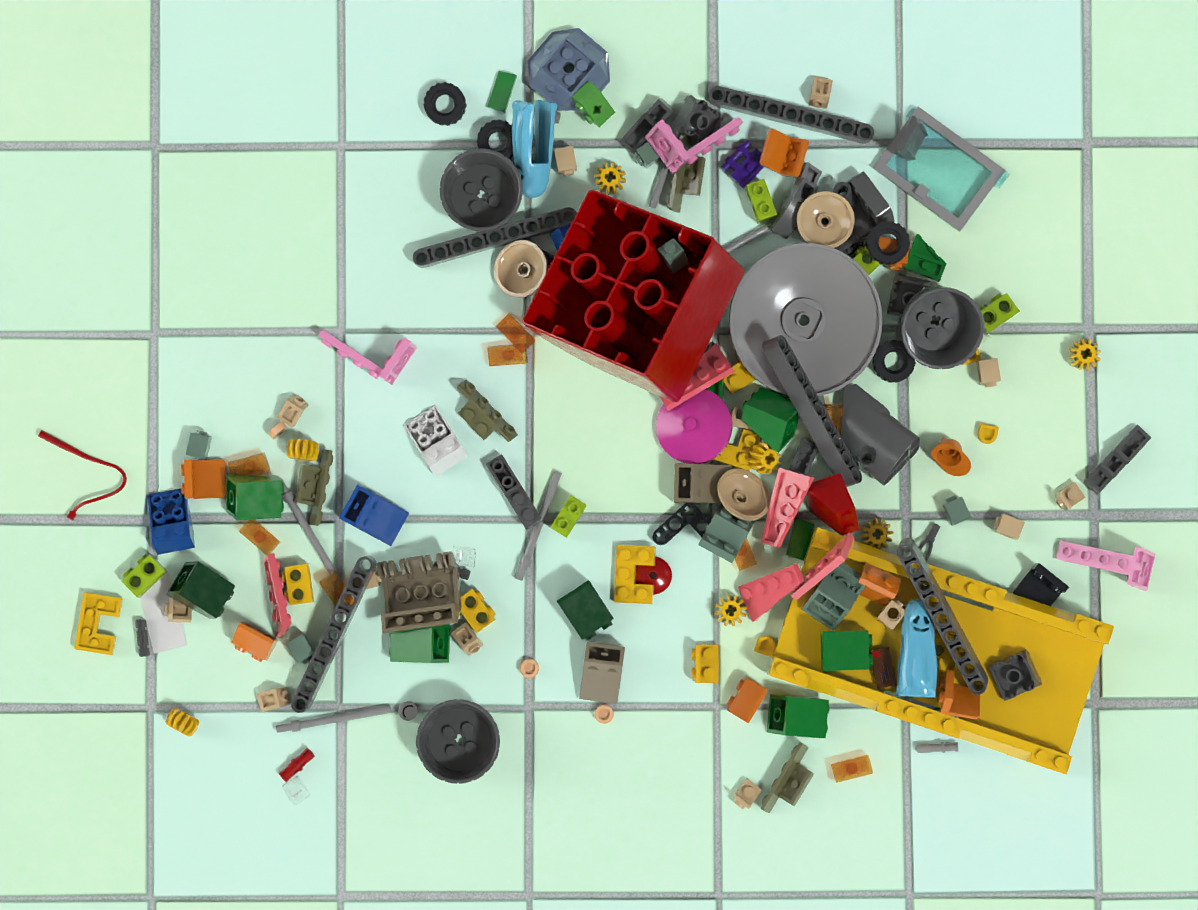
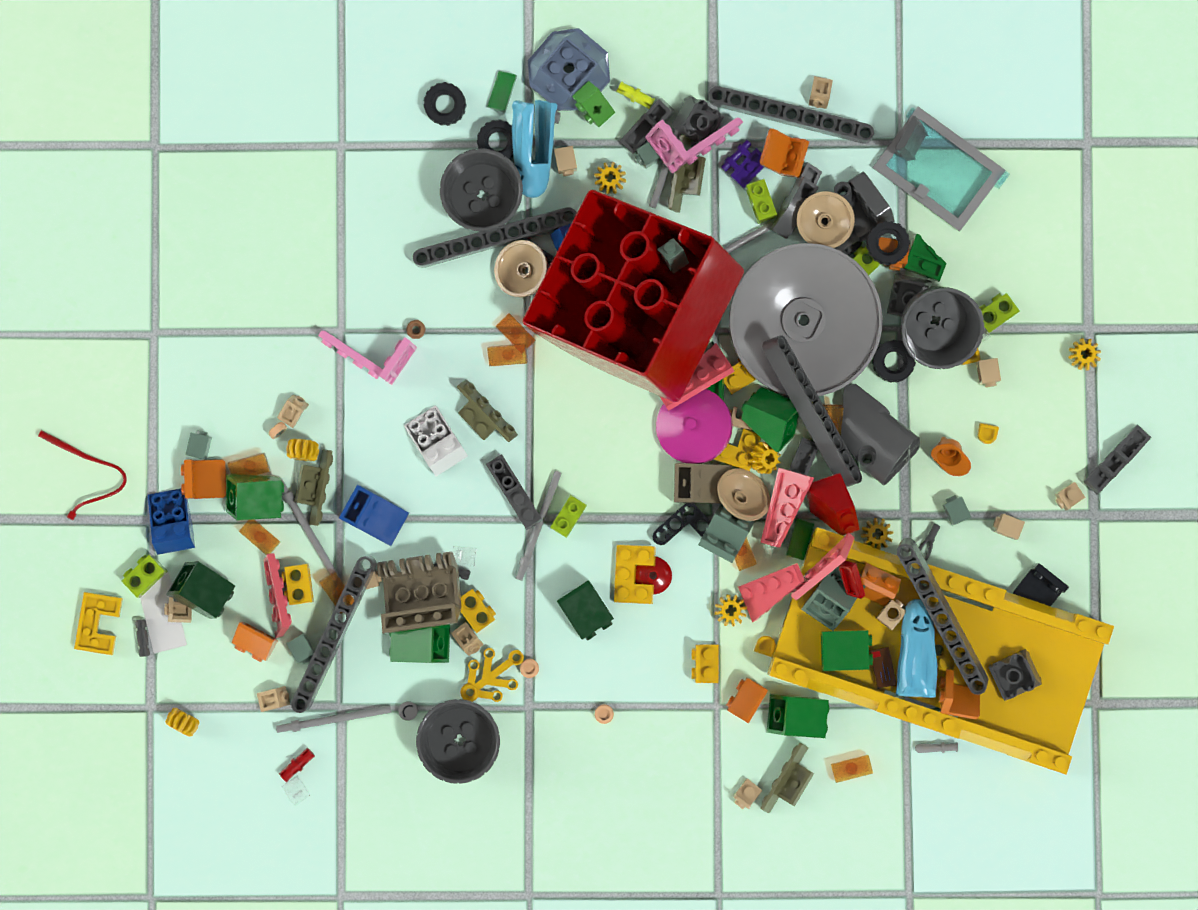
(411, 325): none -> medium nougat plate
(489, 677): none -> yellow plant
(602, 672): dark tan slope -> none
(635, 95): none -> neon yellow pin
(851, 579): none -> red tile
(1137, 566): bright pink bracket -> none

